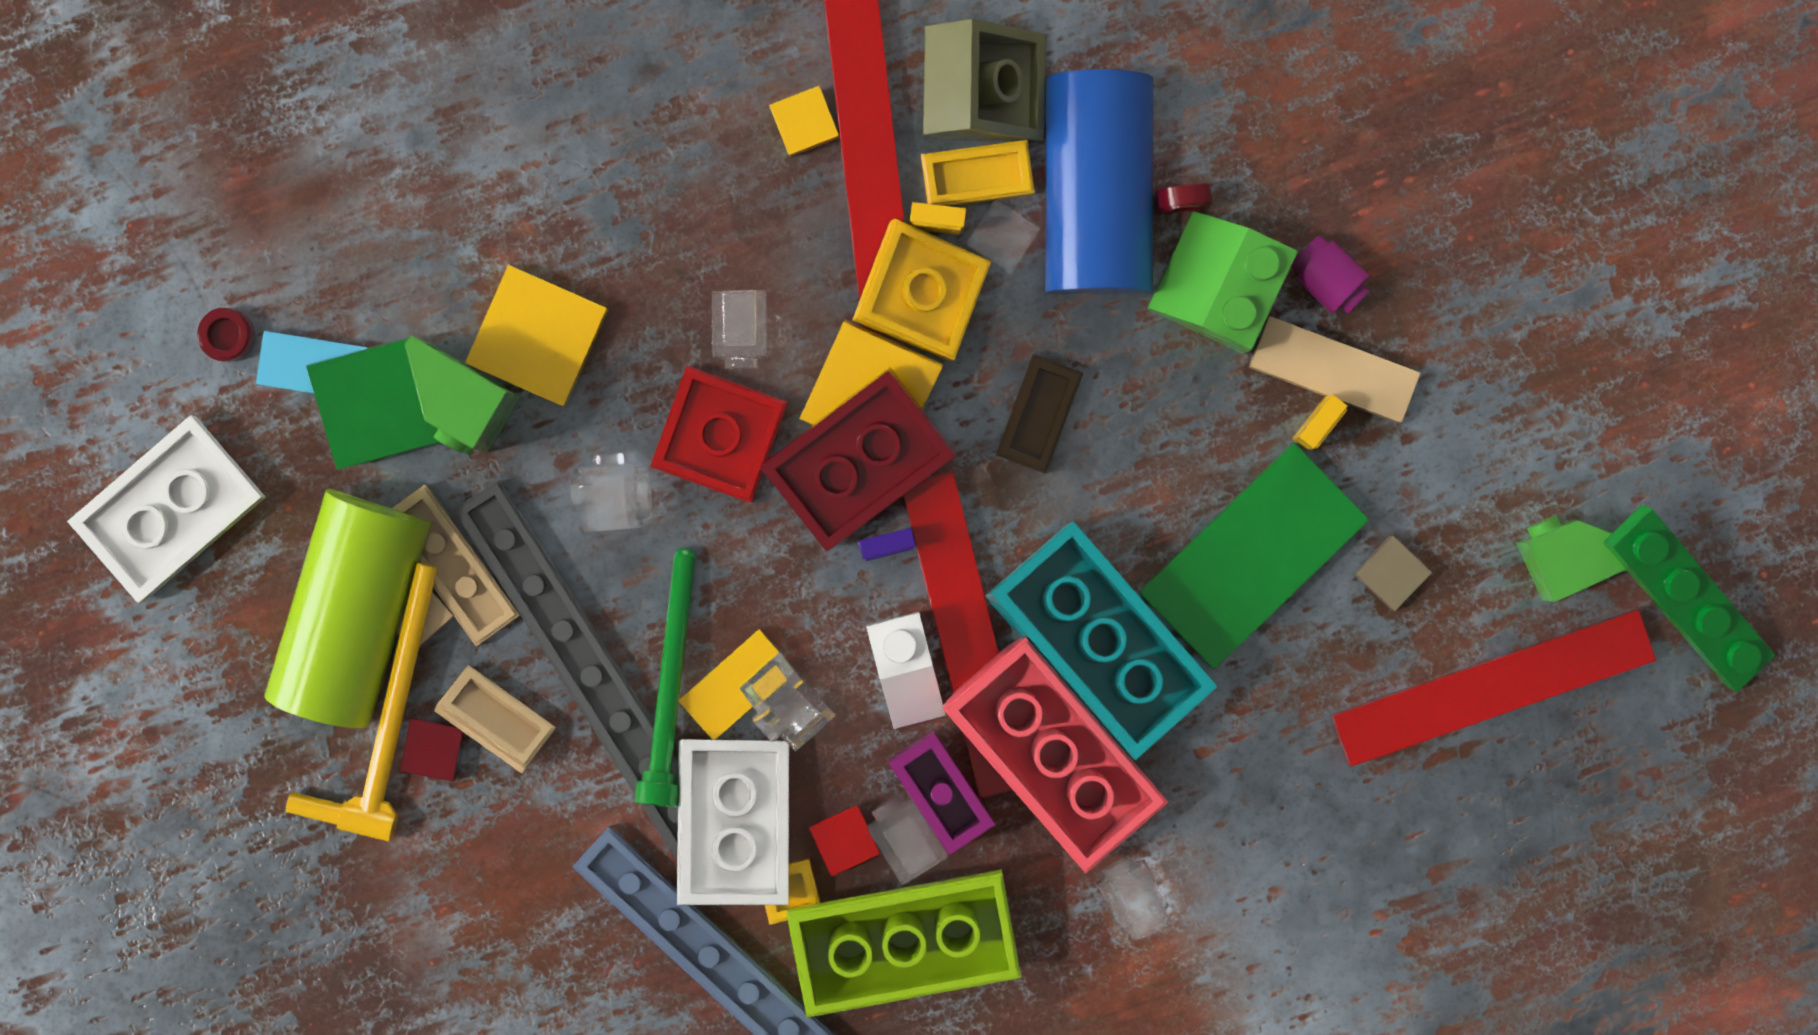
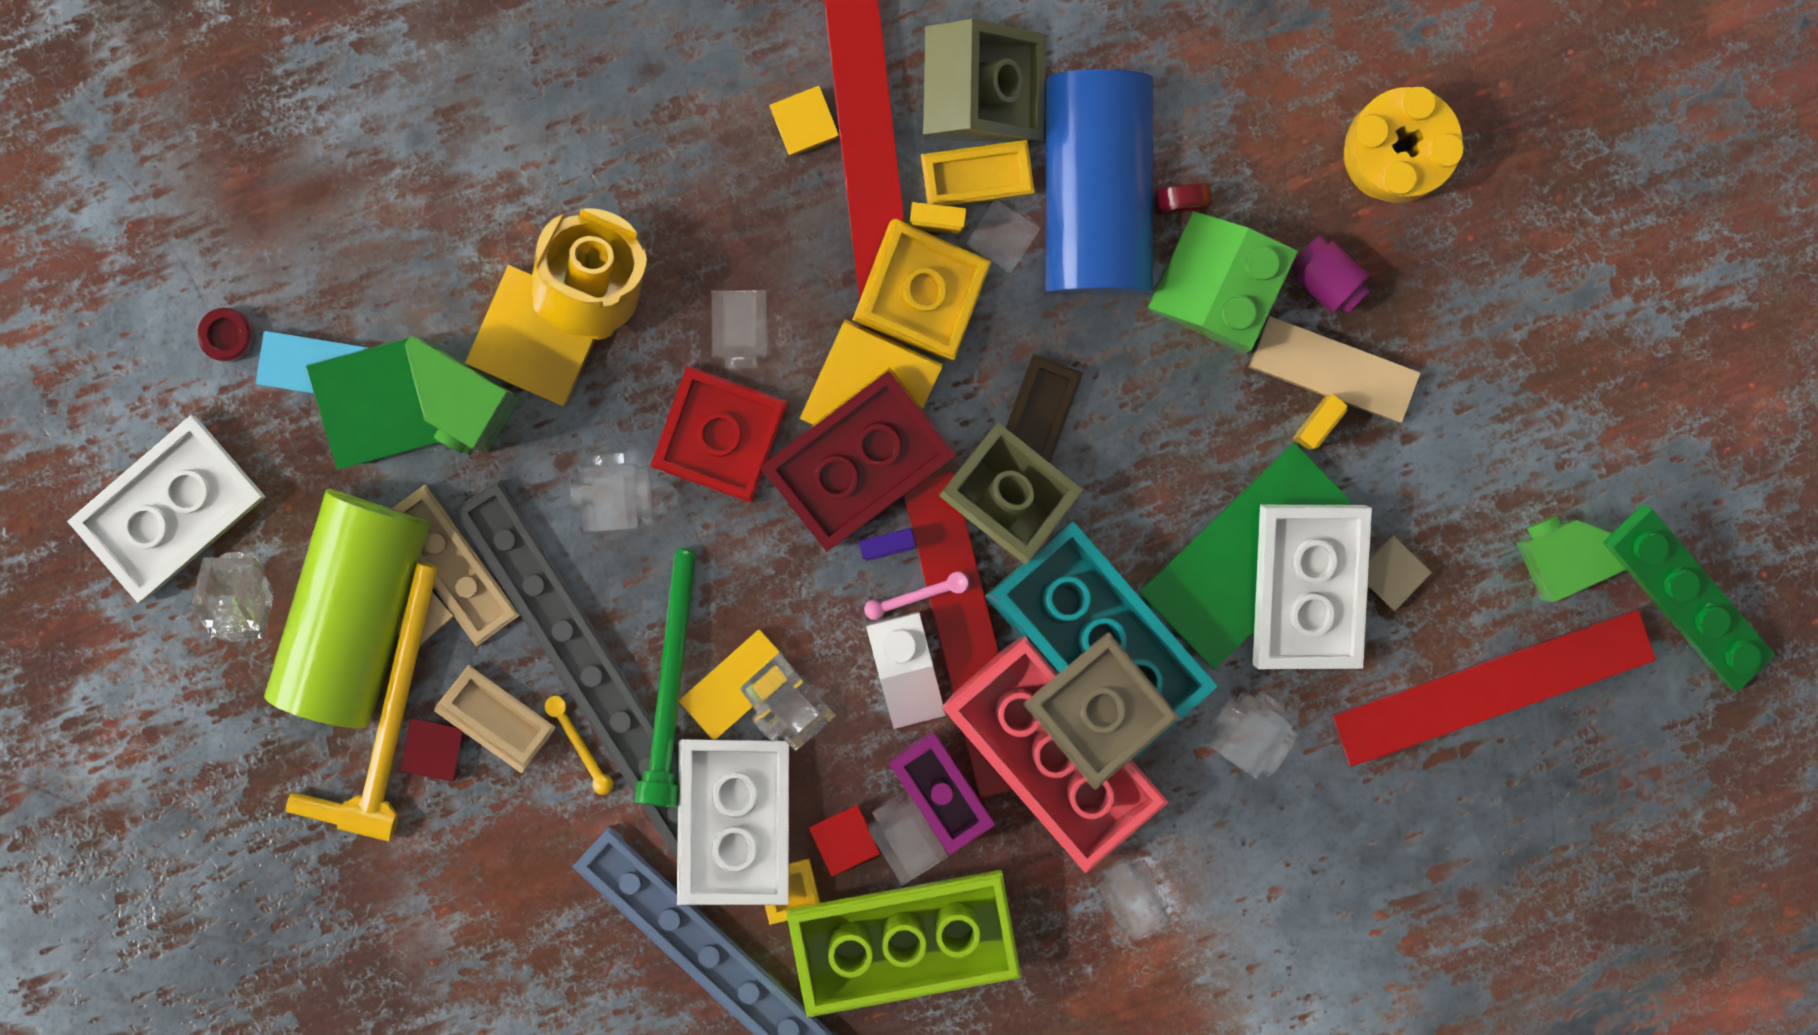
(233, 597): none -> clear brick
(556, 707): none -> yellow hinge
(588, 273): none -> yellow brick
(957, 583): none -> bright pink hinge
(1011, 493): none -> olive slope
(1101, 711): none -> dark tan tile
(1252, 733): none -> clear brick
(1311, 586): none -> white plate
(1402, 115): none -> yellow brick

